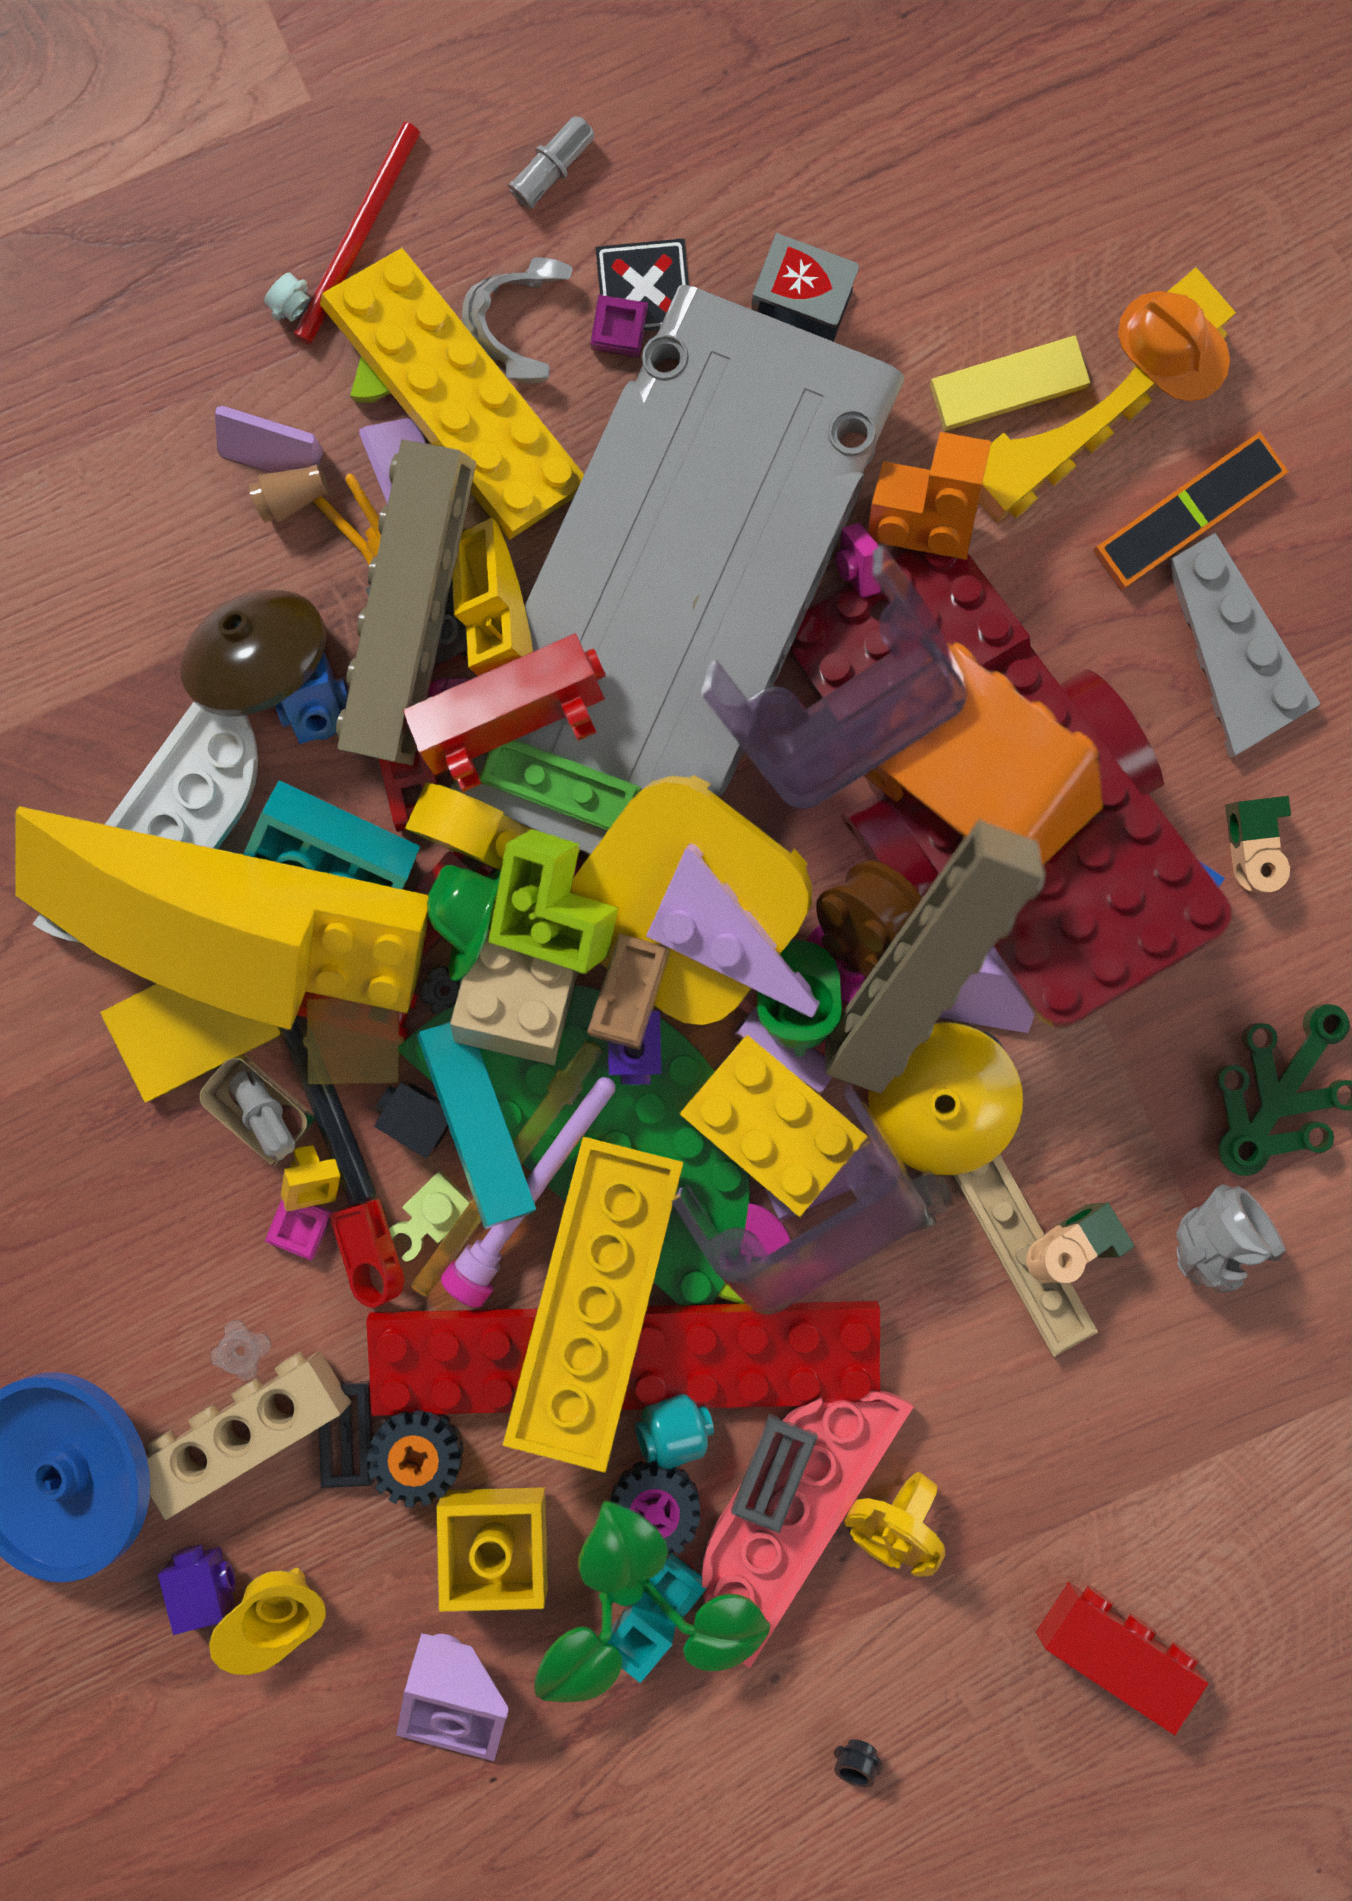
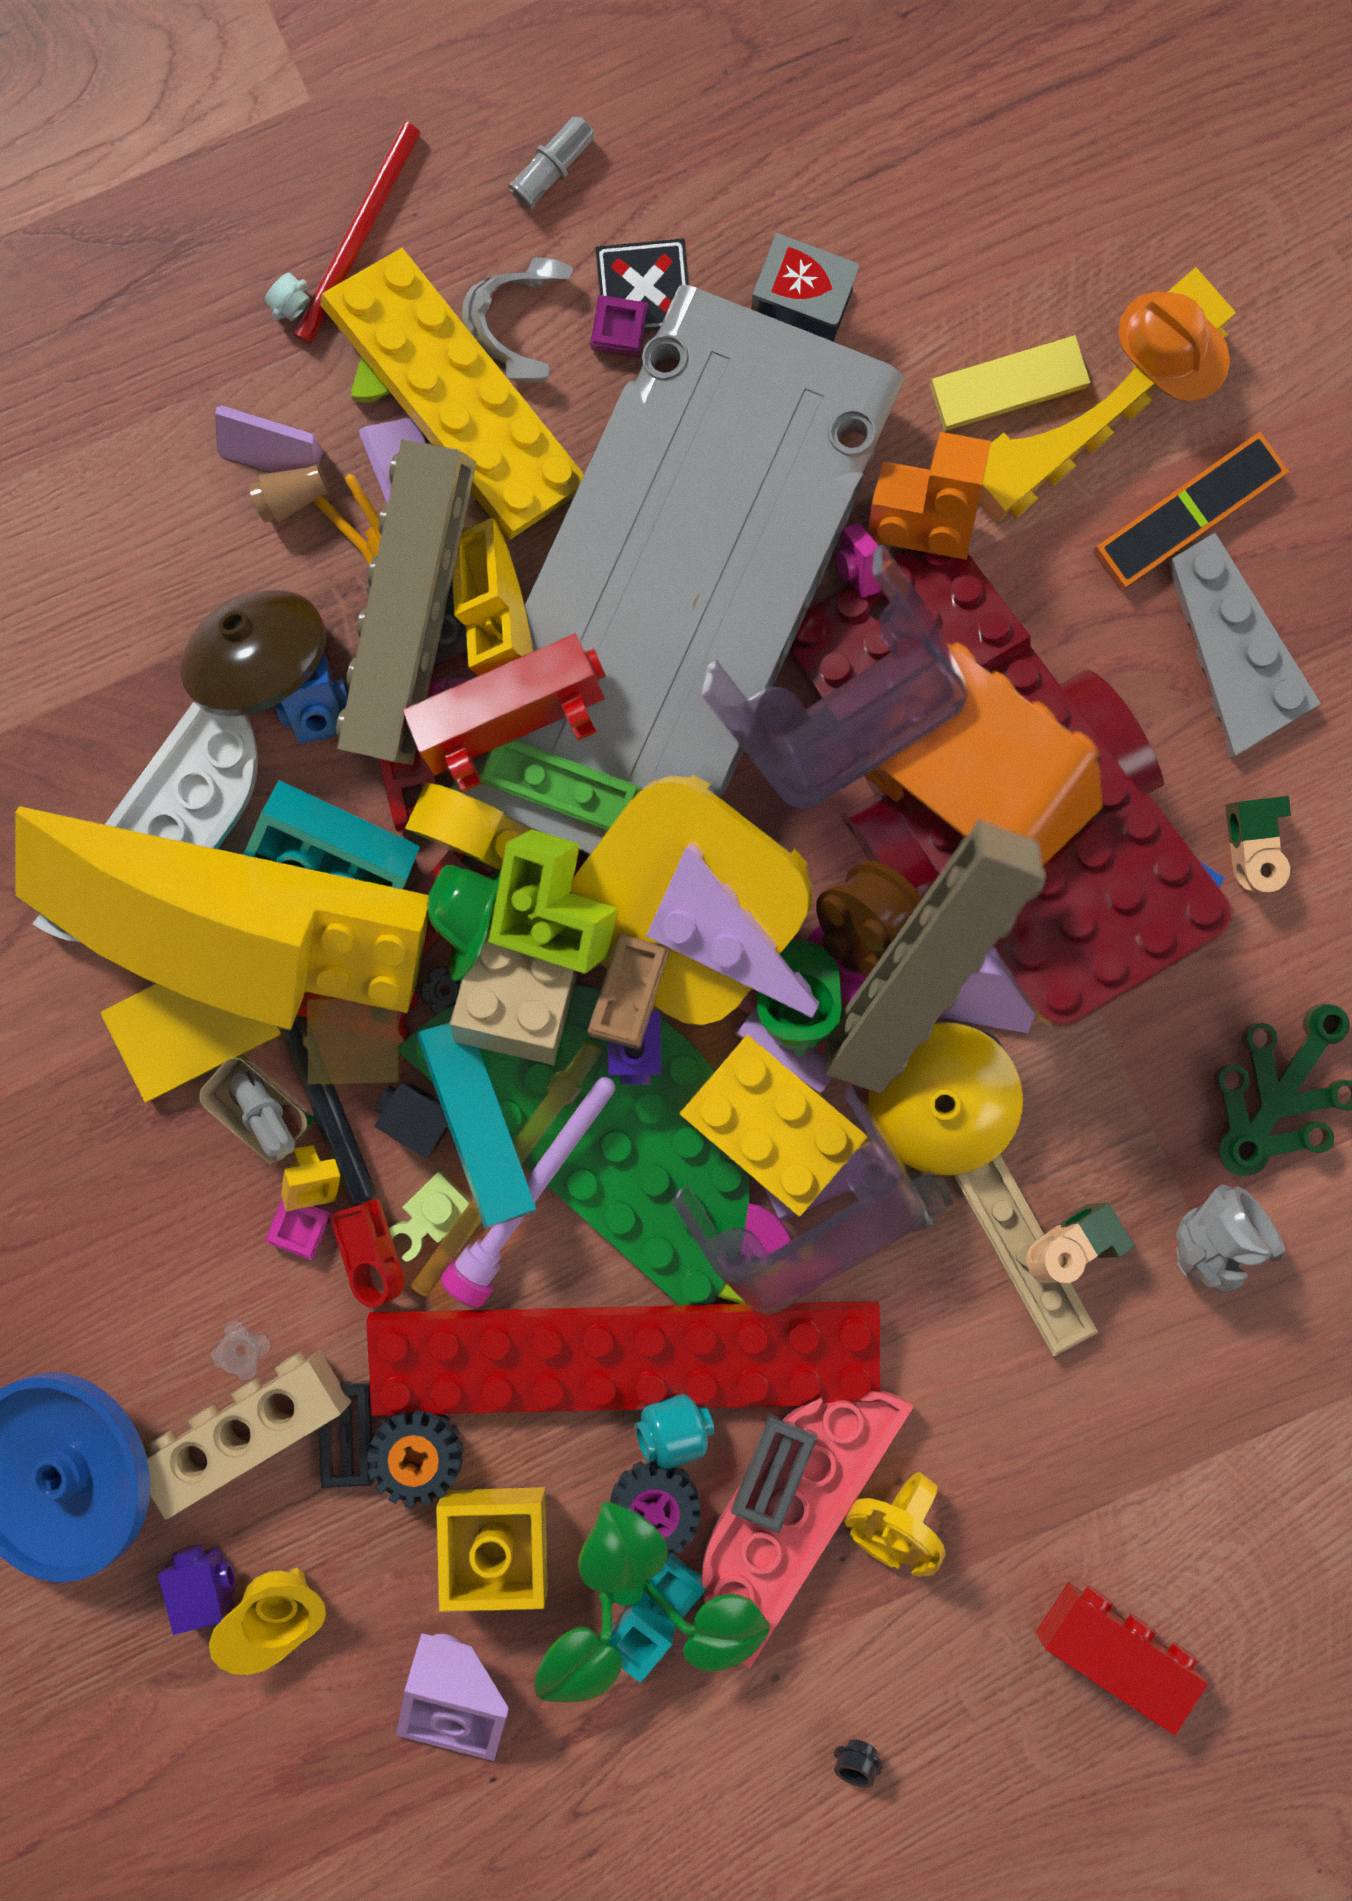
(593, 1304): yellow plate -> none

